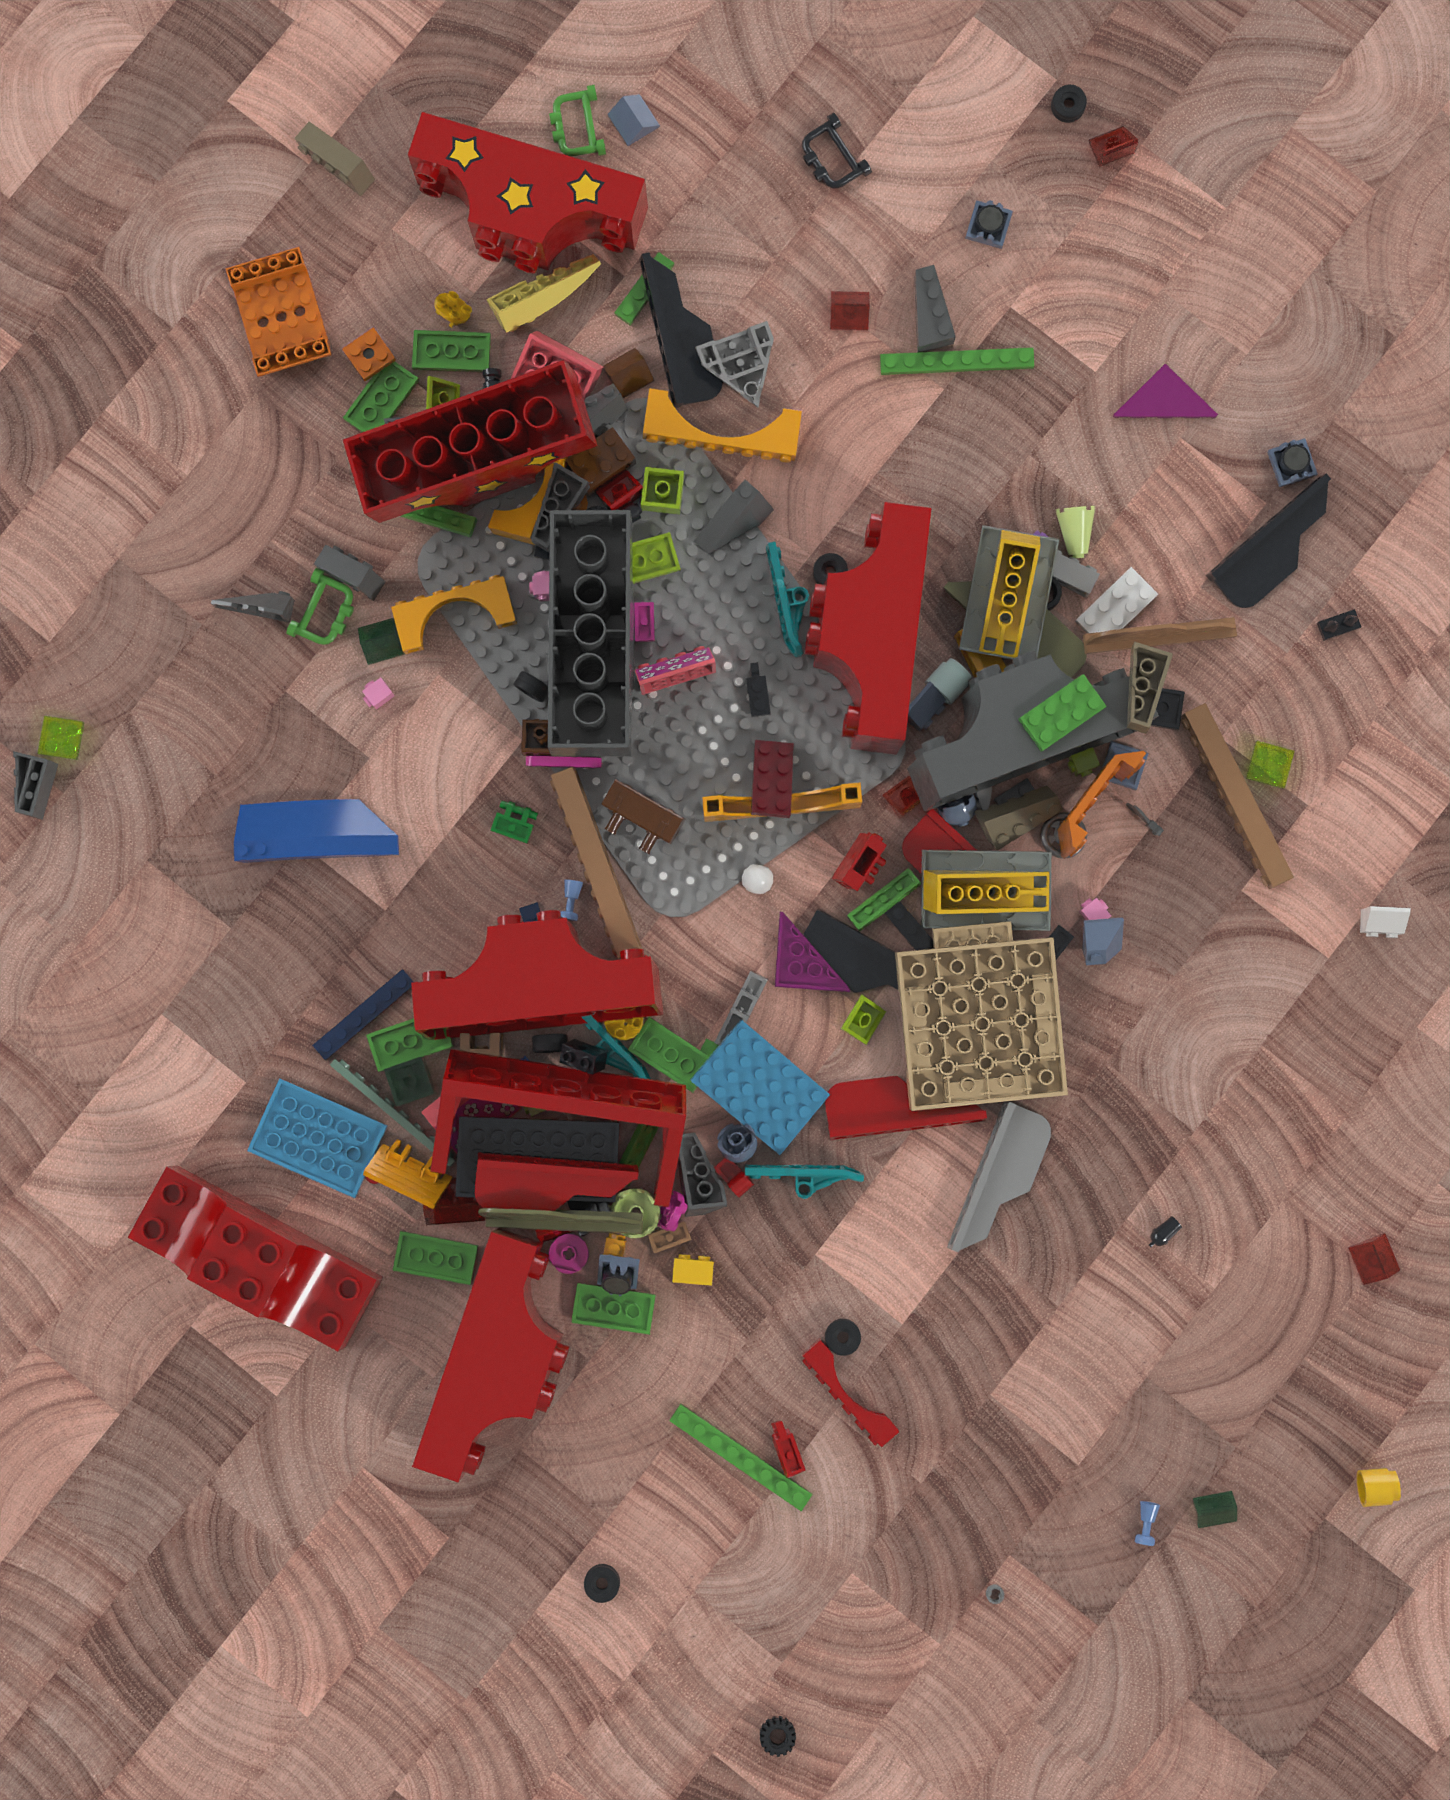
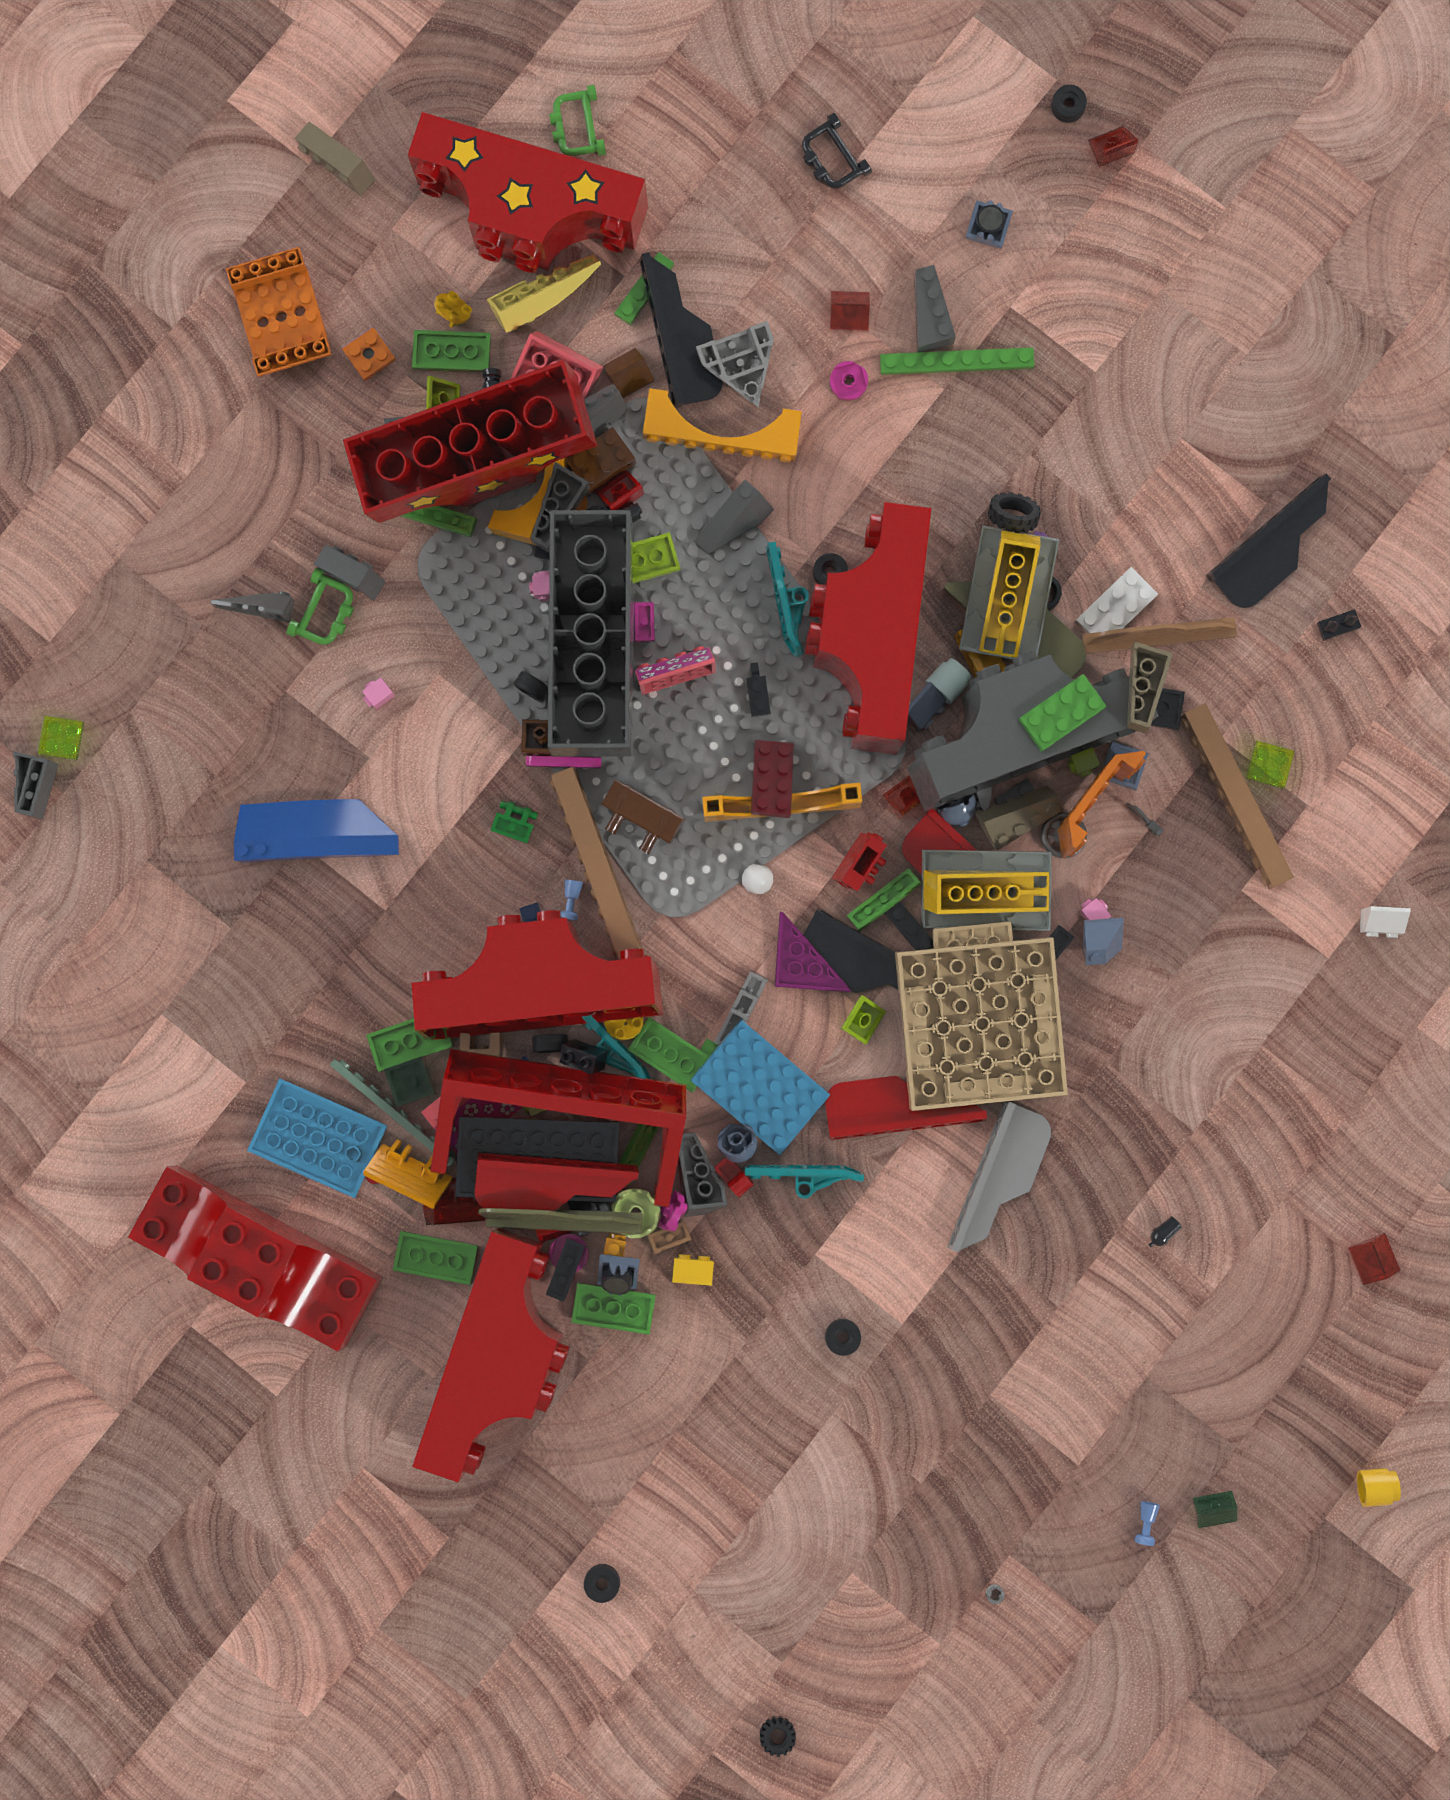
(363, 1014): dark blue plate -> none
(380, 641): clear green slope -> none
(381, 397): bright green plate -> none
(413, 615): light orange arch -> none
(565, 1269): none -> black plate
(632, 118): sand blue slope -> none
(662, 490): lime brick -> none
(740, 1457): bright green plate -> none
(787, 1450): red hinge -> none
(845, 391): none -> dark pink plate
(877, 1424): red arch -> none
(1014, 522): none -> black tyre
(1074, 575): light grey brick -> none
(1076, 529): yellowish green cone -> none
(1165, 397): magenta tile -> none
(1292, 462): piece -> none

